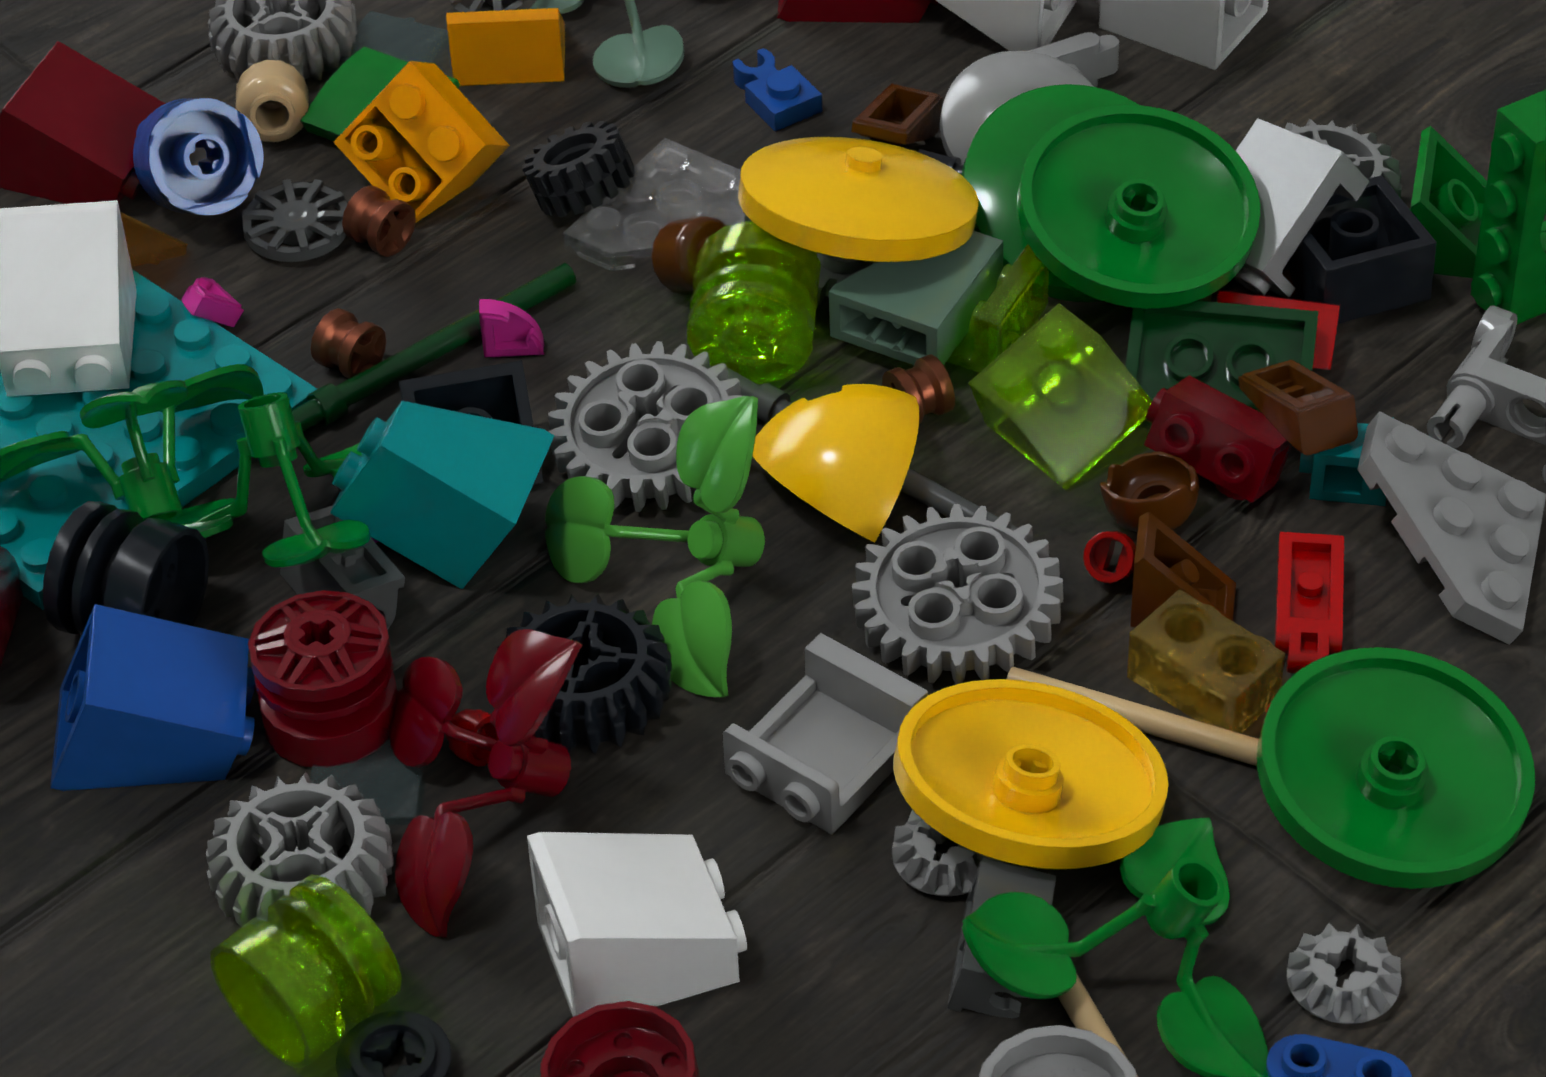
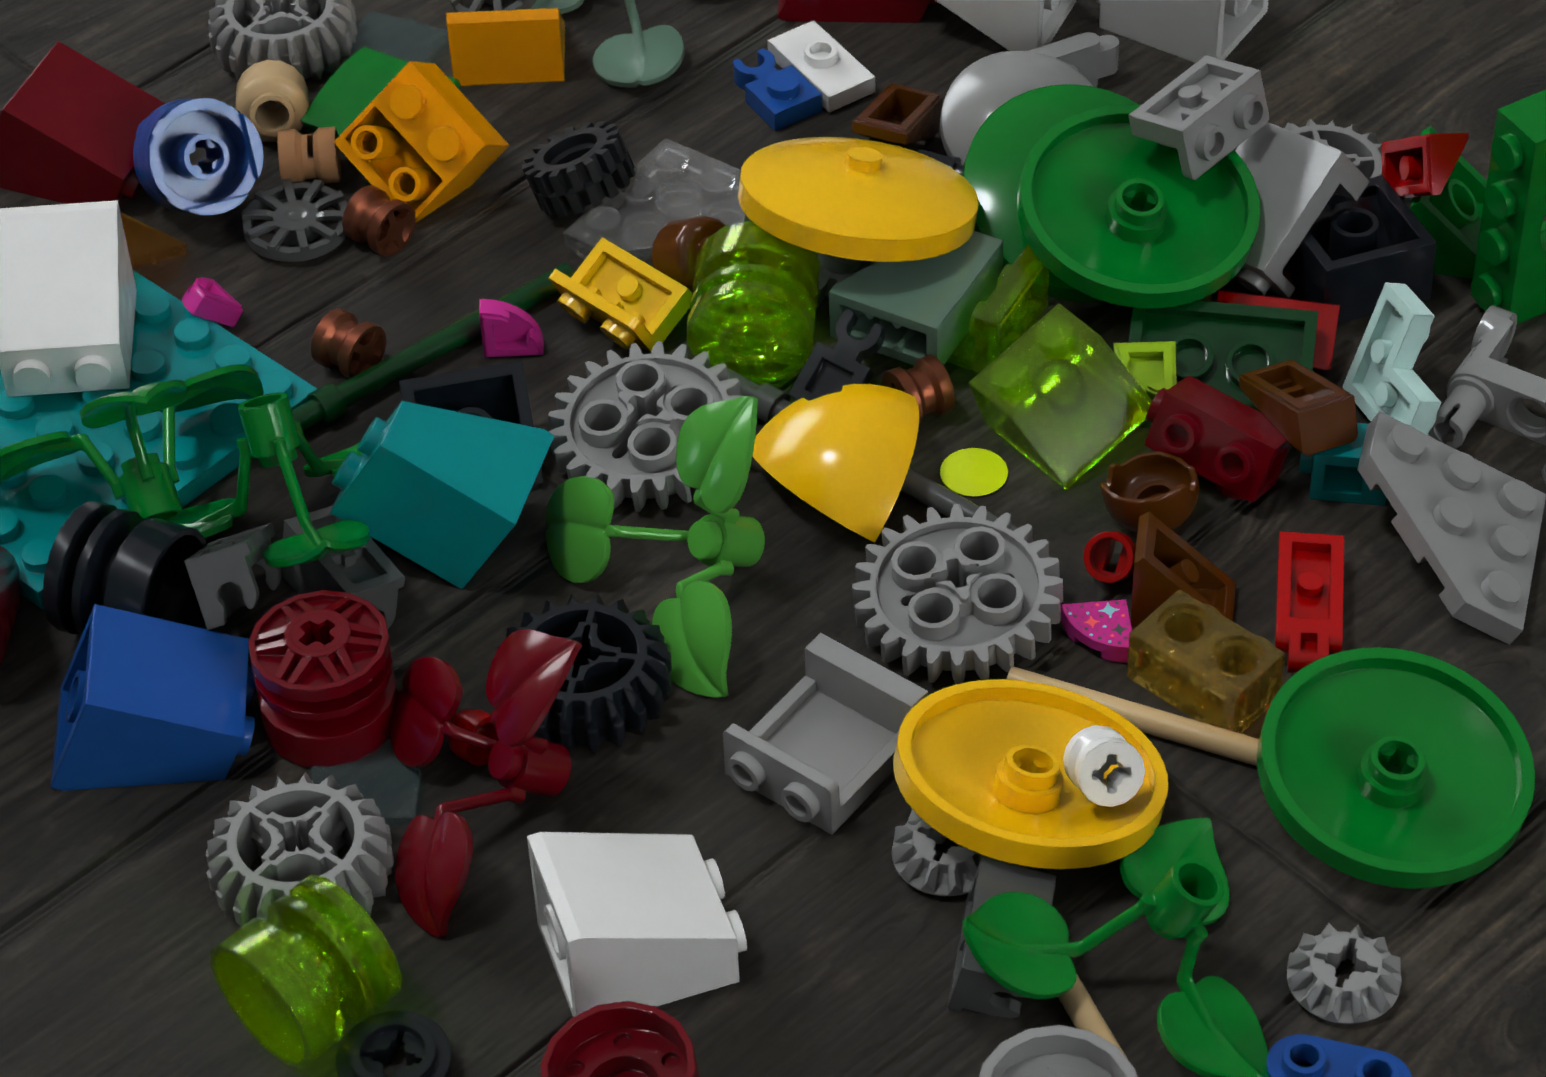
(224, 574): none -> dark grey hinge
(296, 155): none -> medium nougat wheel
(623, 295): none -> yellow bracket
(823, 64): none -> white plate
(832, 368): none -> black plate
(974, 472): none -> neon yellow sticker
(1092, 754): none -> white wheel
(1099, 626): none -> dark pink tile
(1149, 363): none -> lime tile
(1204, 113): none -> light grey bracket
(1385, 359): none -> light aqua plate
(1421, 163): none -> red slope

